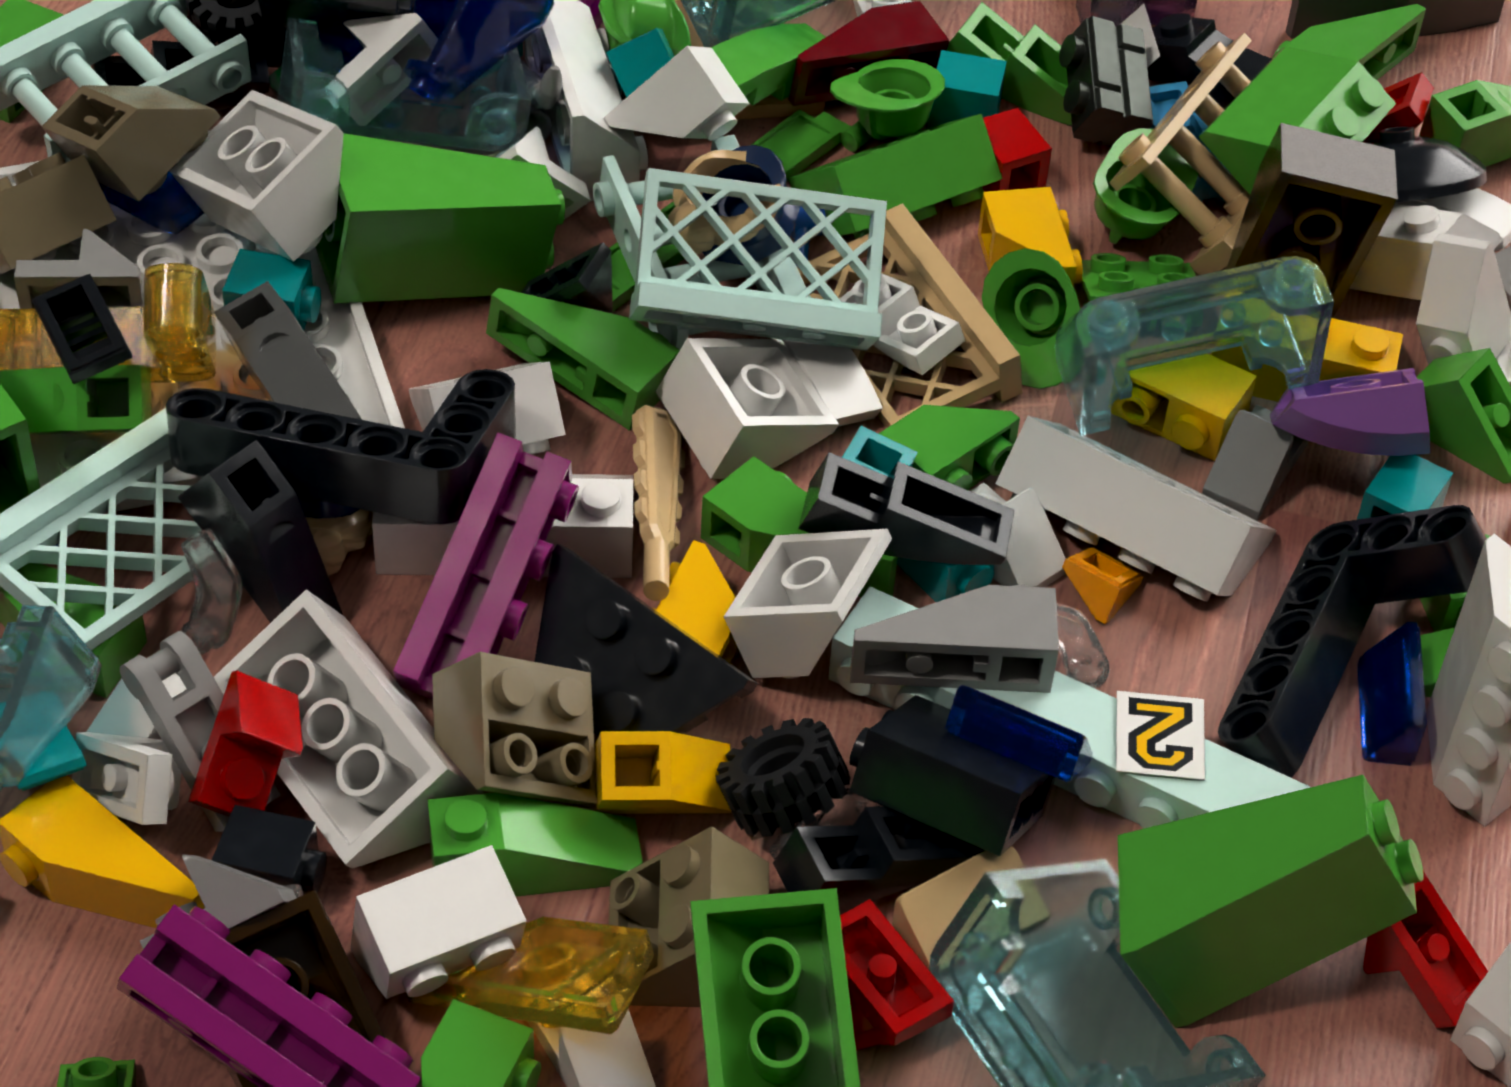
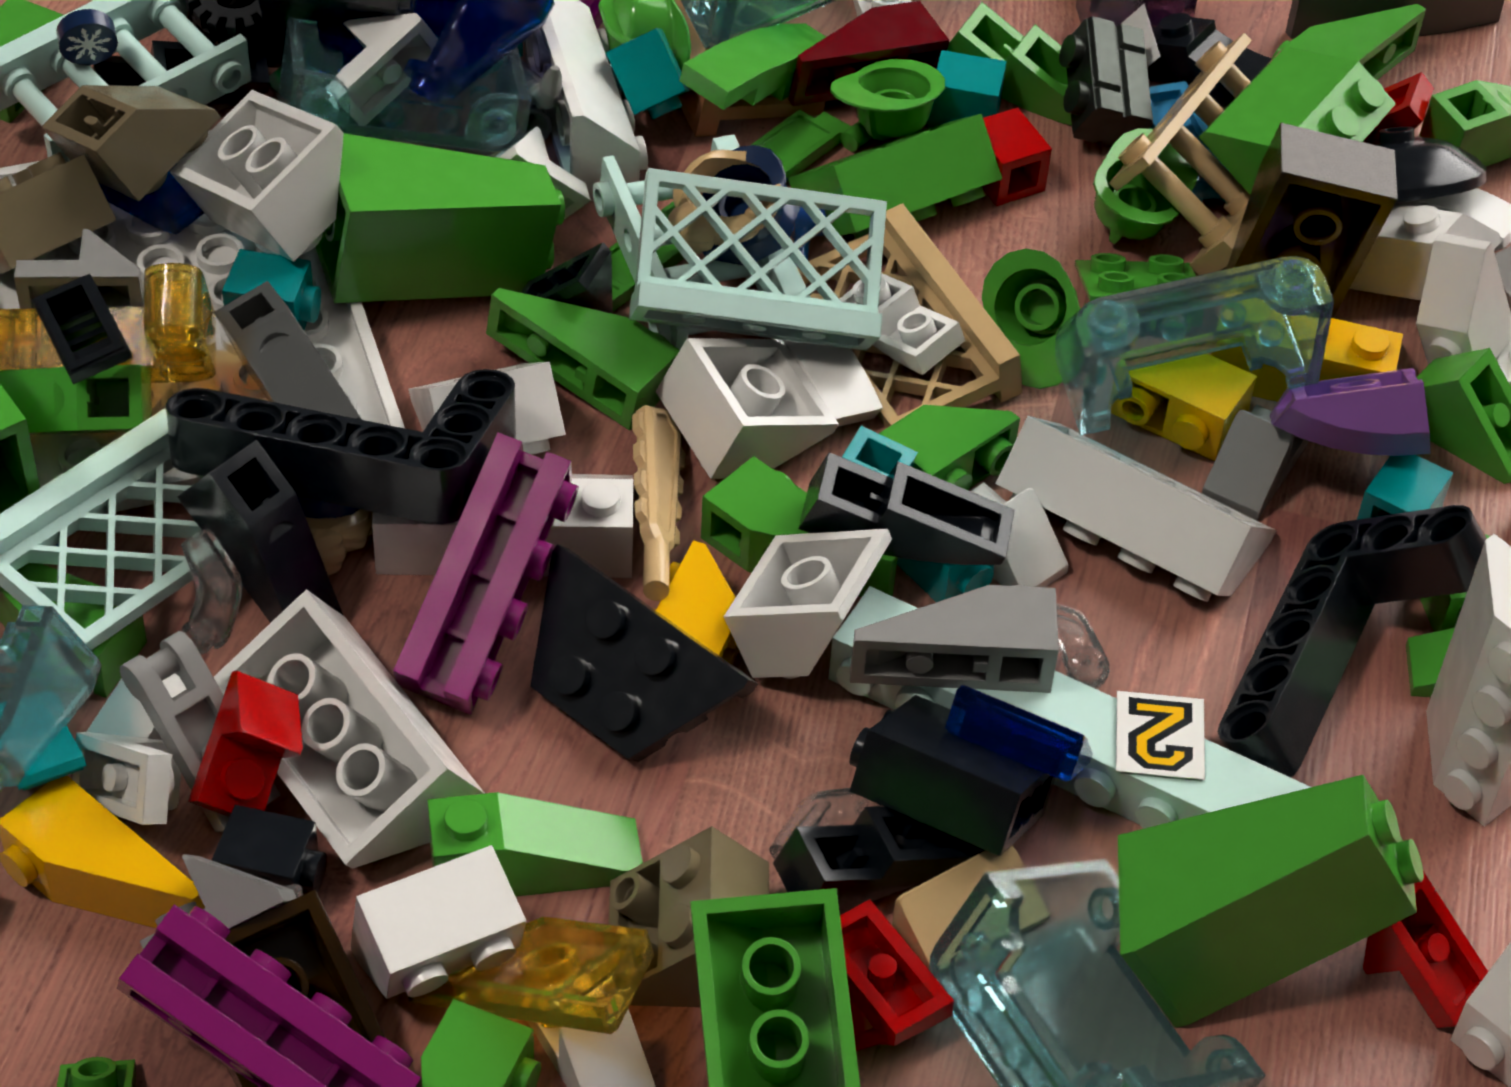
(86, 37): none -> dark blue tile
(518, 727): dark tan slope -> none
(658, 773): yellow slope -> none
(683, 99): white slope -> none
(783, 777): black tyre -> none
(1027, 220): yellow slope -> none
(1101, 581): light orange slope -> none
(1392, 698): clear blue slope -> none

